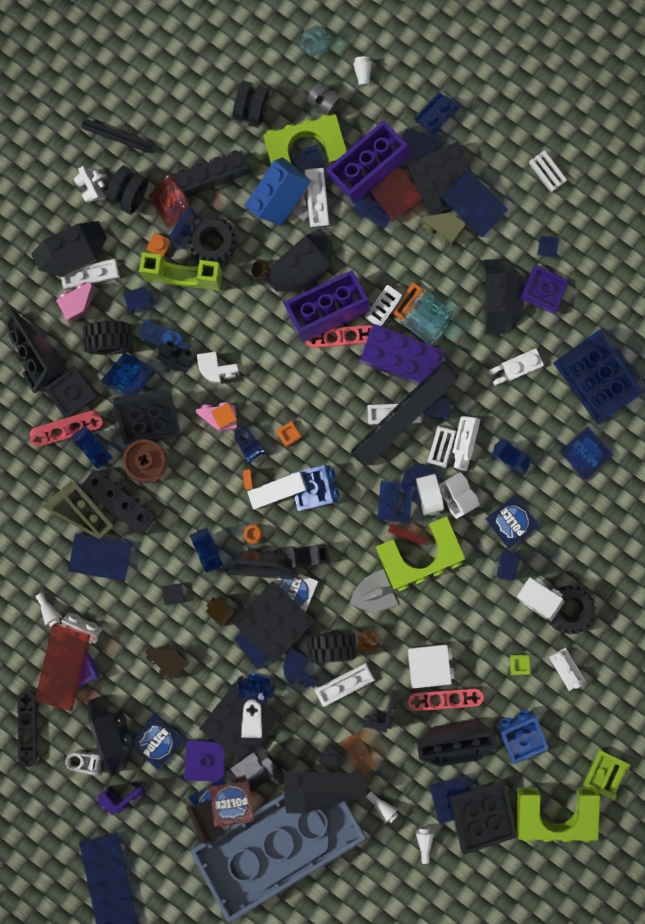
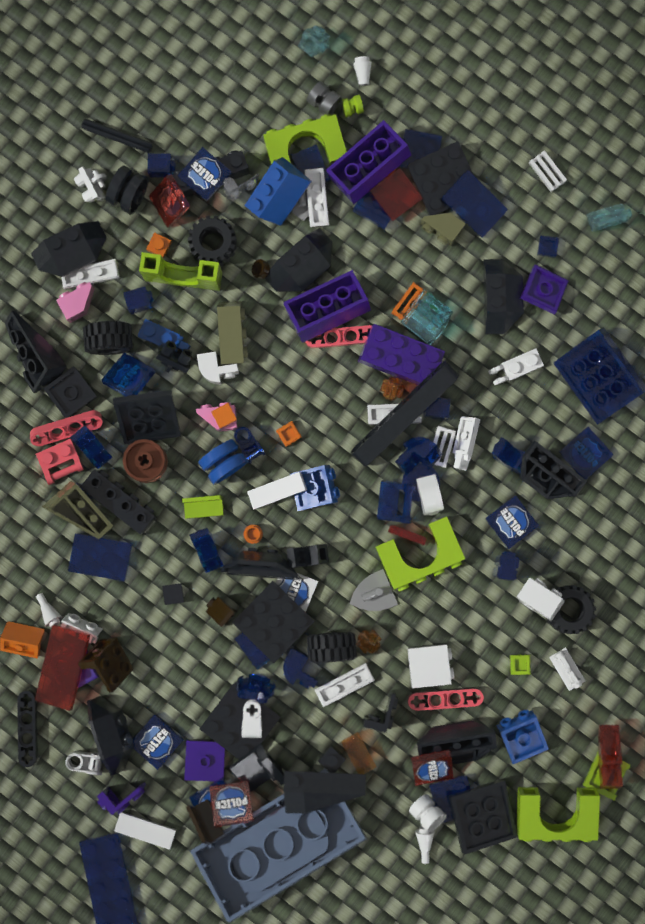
(21, 639): none -> orange panel
(56, 456): none -> coral plate
(109, 662): none -> dark brown bracket
(145, 830): none -> white tile
(160, 165): none -> clear blue brick
(168, 660): dark brown slope -> none
(182, 228): clear blue plate -> none
(203, 506): none -> lime panel
(204, 174): none -> tile
(222, 462): none -> blue wheel
(232, 332): none -> olive wedge
(234, 191): none -> clear hinge
(247, 476): orange tile -> none
(250, 104): black wheel -> none
(352, 106): none -> lime wheel
(385, 810): white cone -> none
(392, 388): none -> clear orange gear
(393, 293): white slope -> none
(418, 450): none -> clear blue brick
(425, 810): none -> white wheel
(432, 767): none -> tile
(436, 112): clear blue plate -> none
(458, 495): white brick -> none
(549, 474): none -> black wedge
(608, 217): none -> clear light blue bracket
(609, 757): none -> clear red slope

